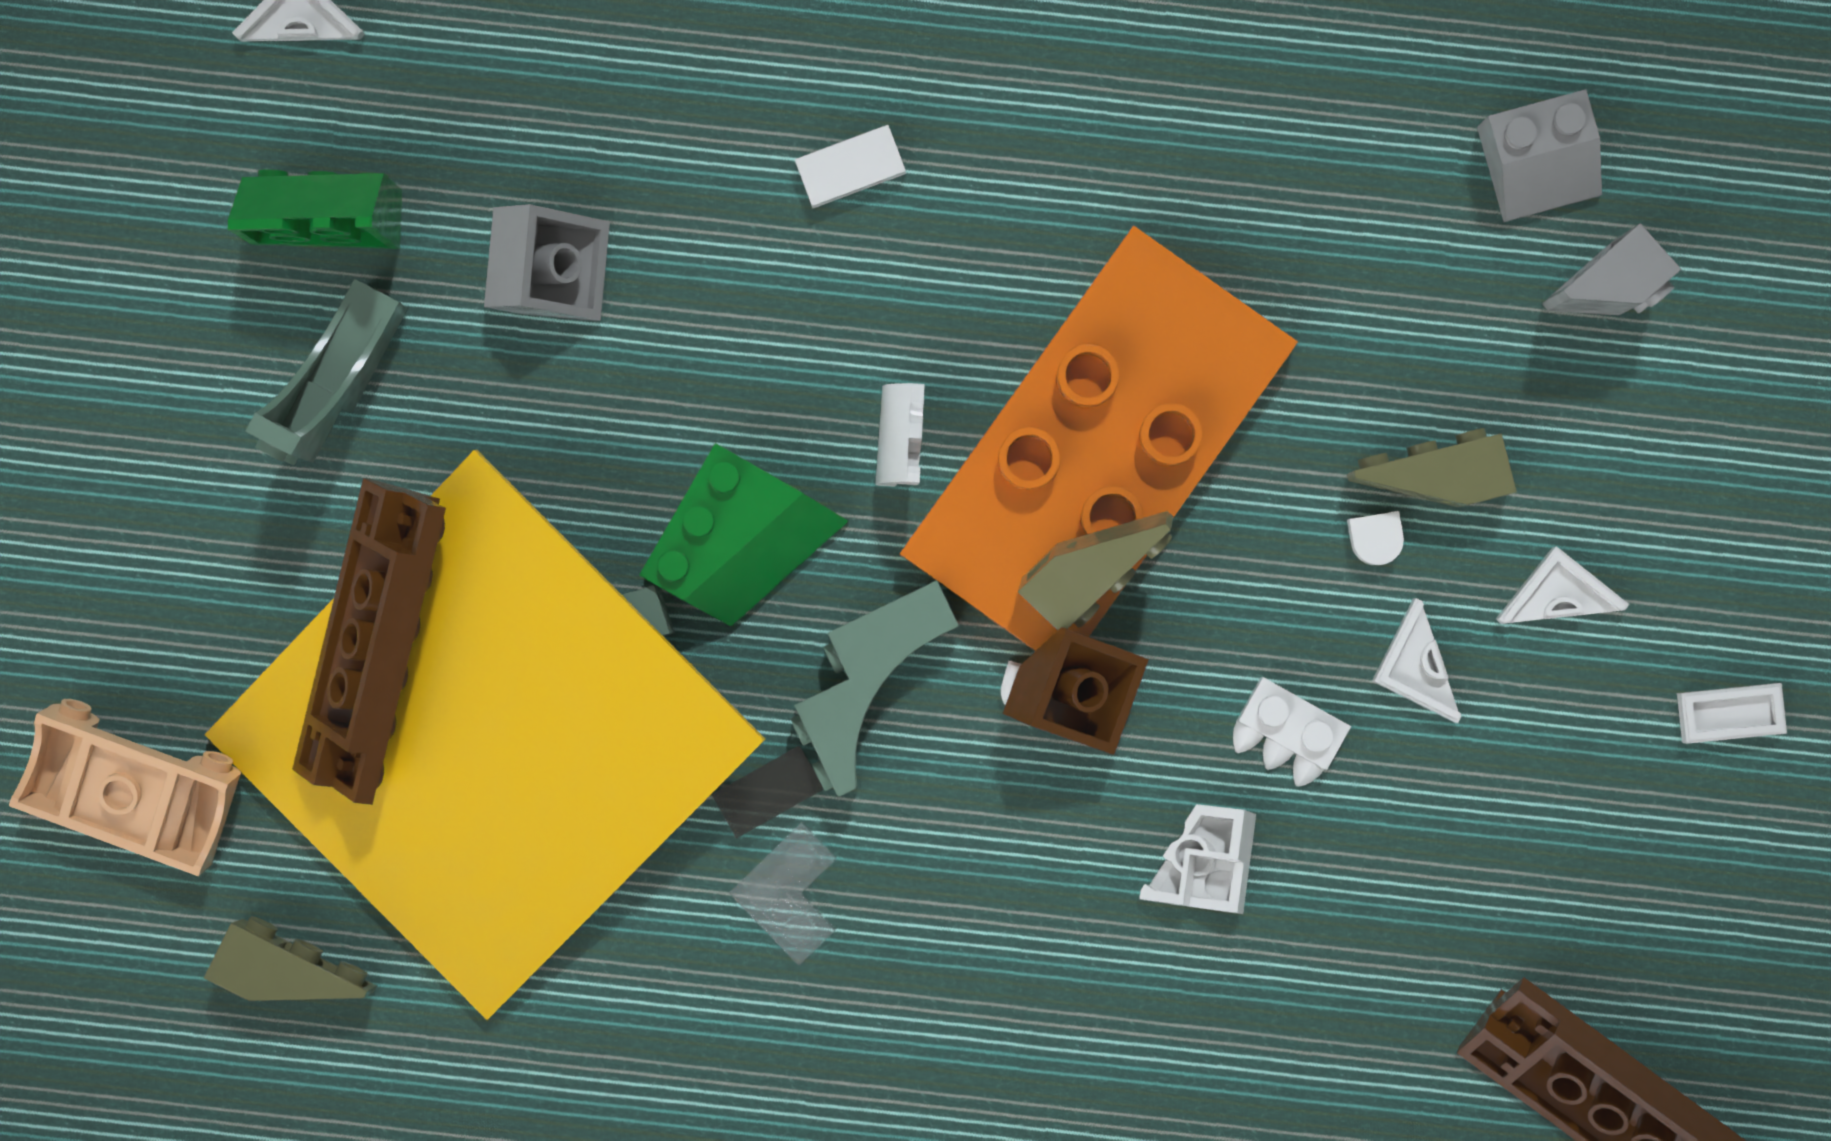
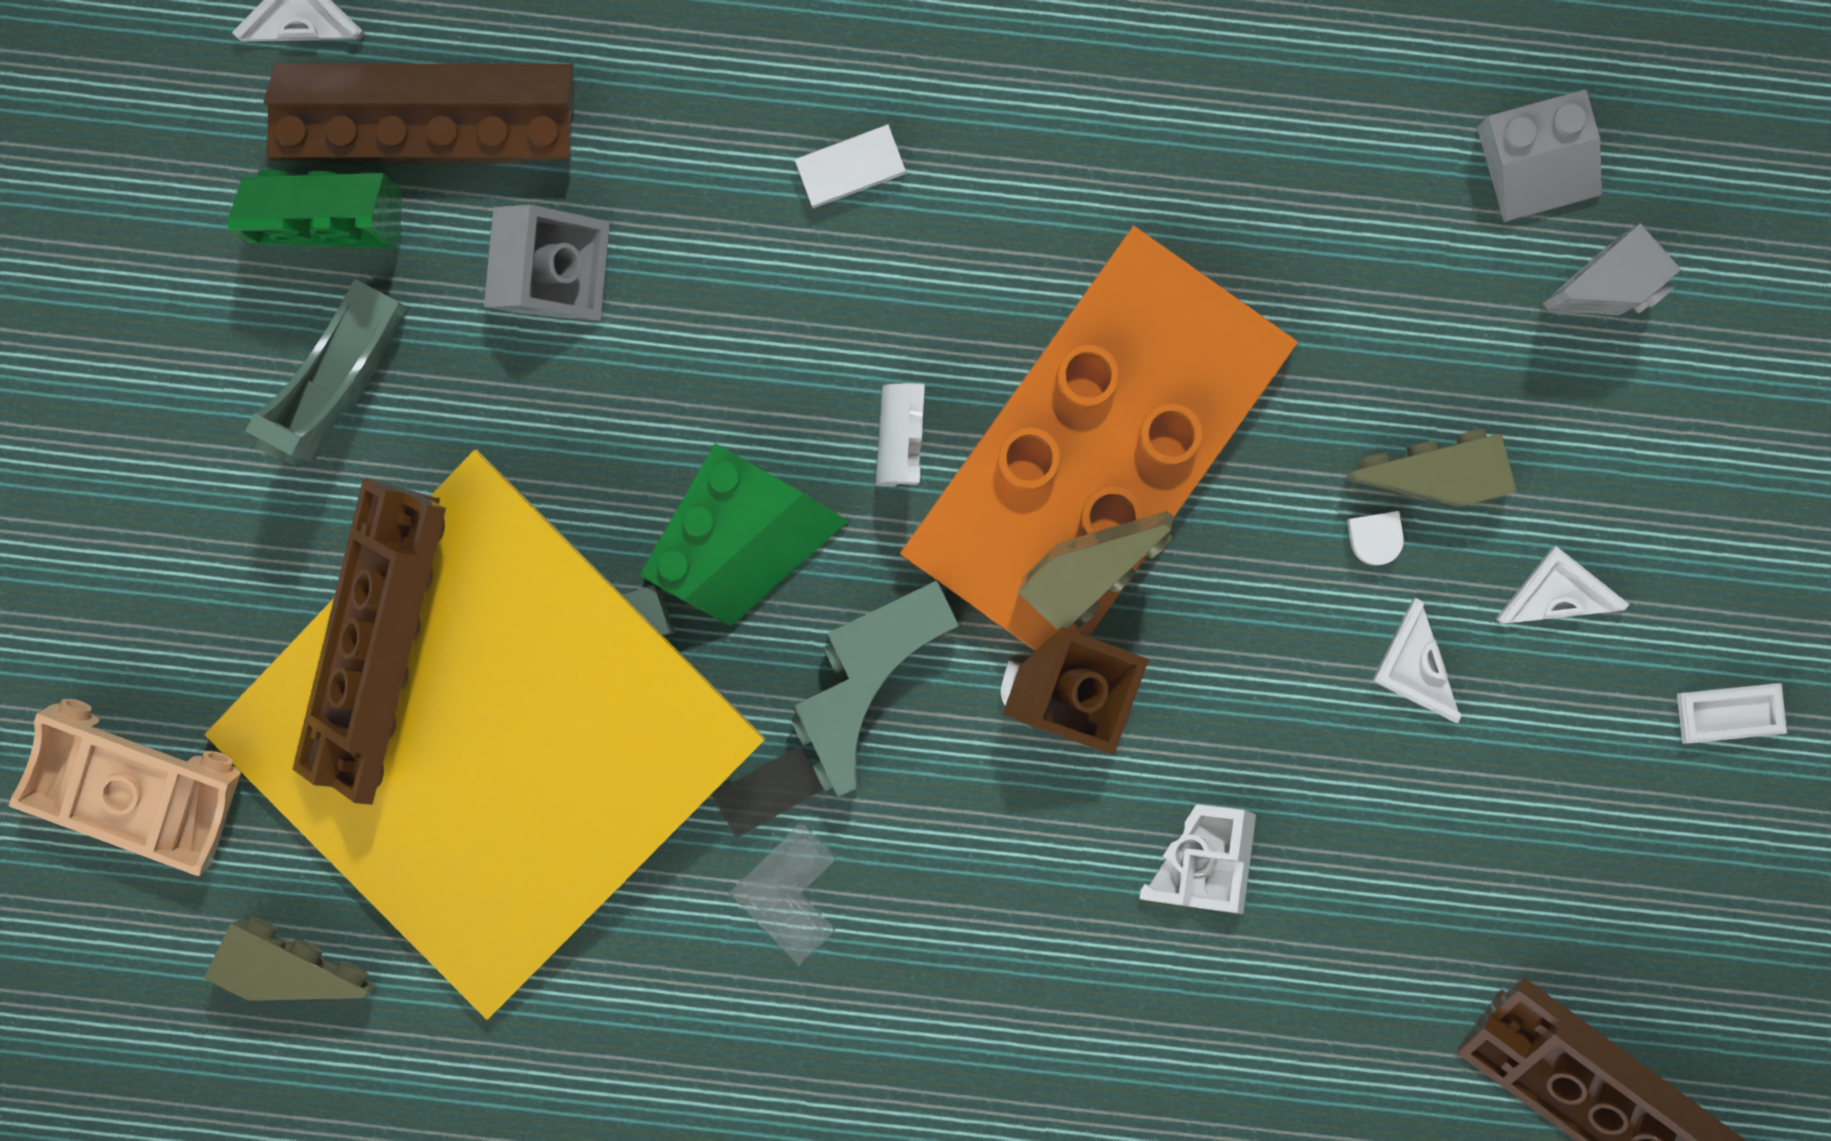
(420, 113): none -> reddish brown slope
(1289, 728): white plate -> none

